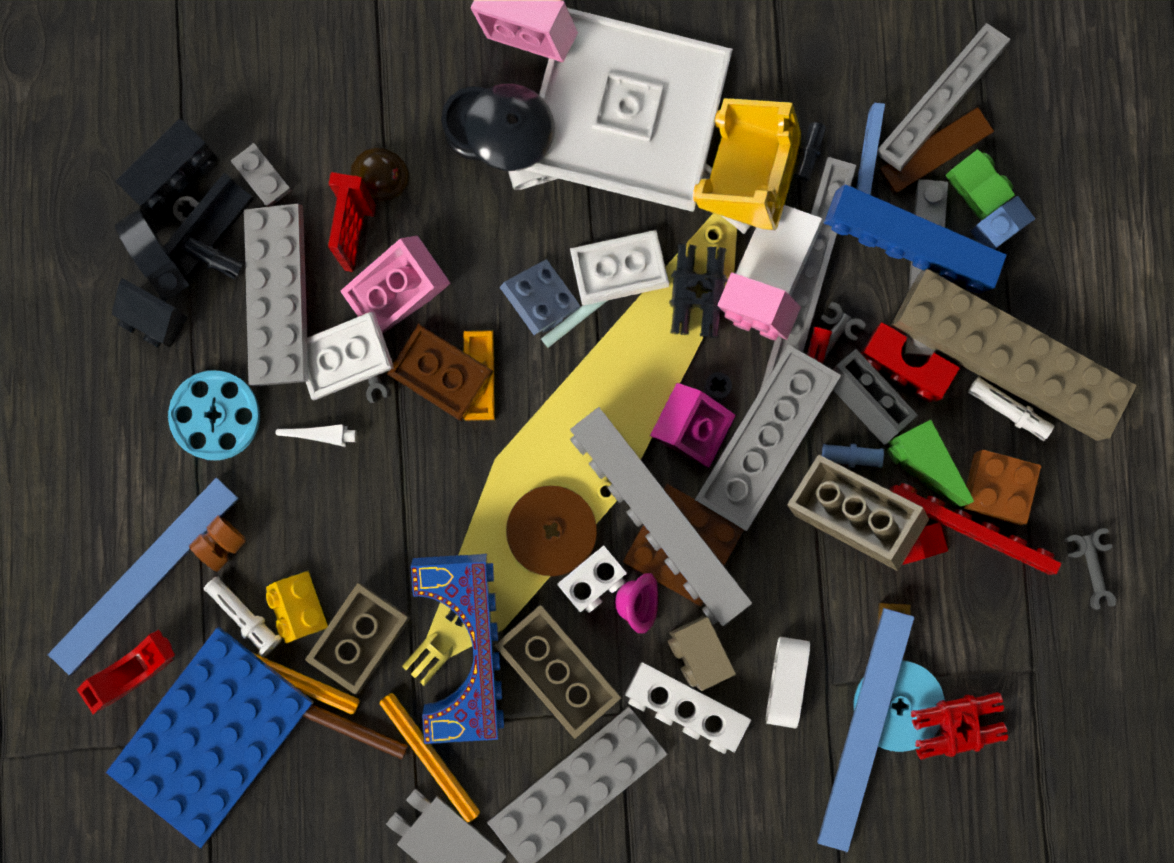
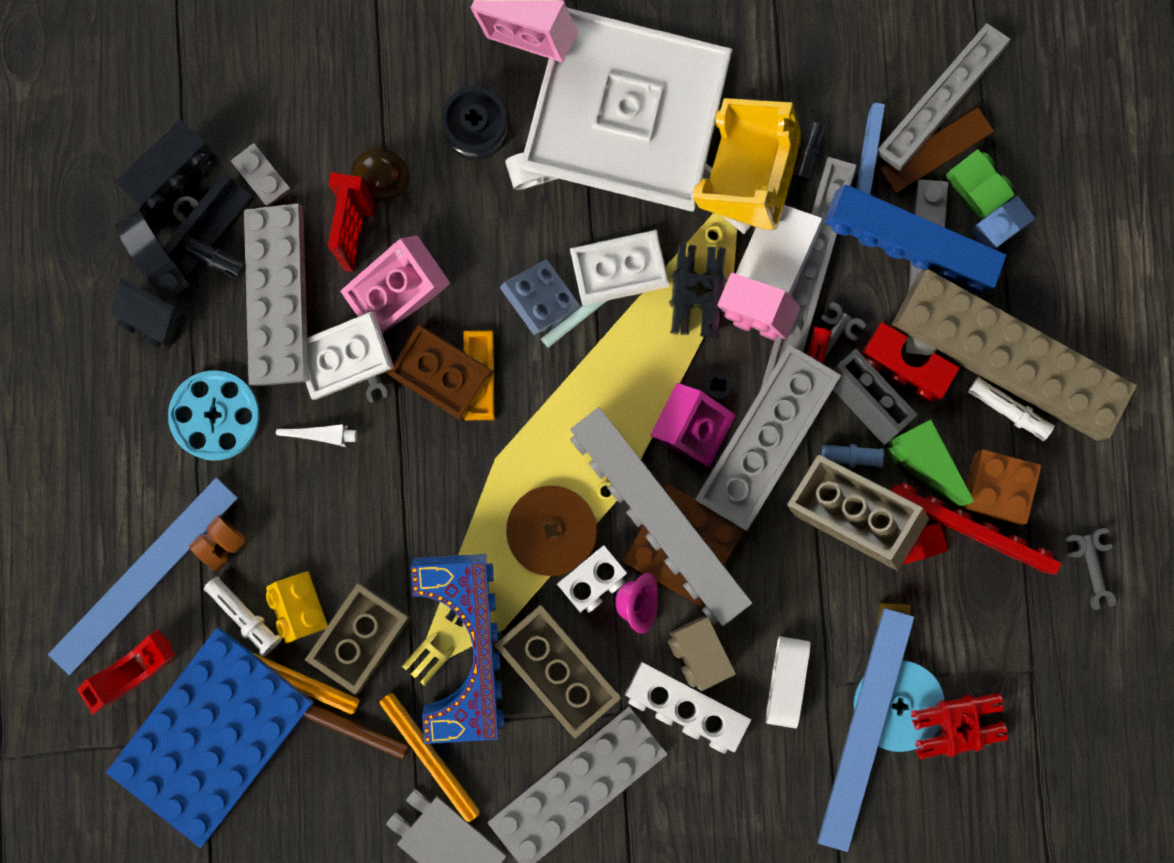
(506, 144): black dish -> none

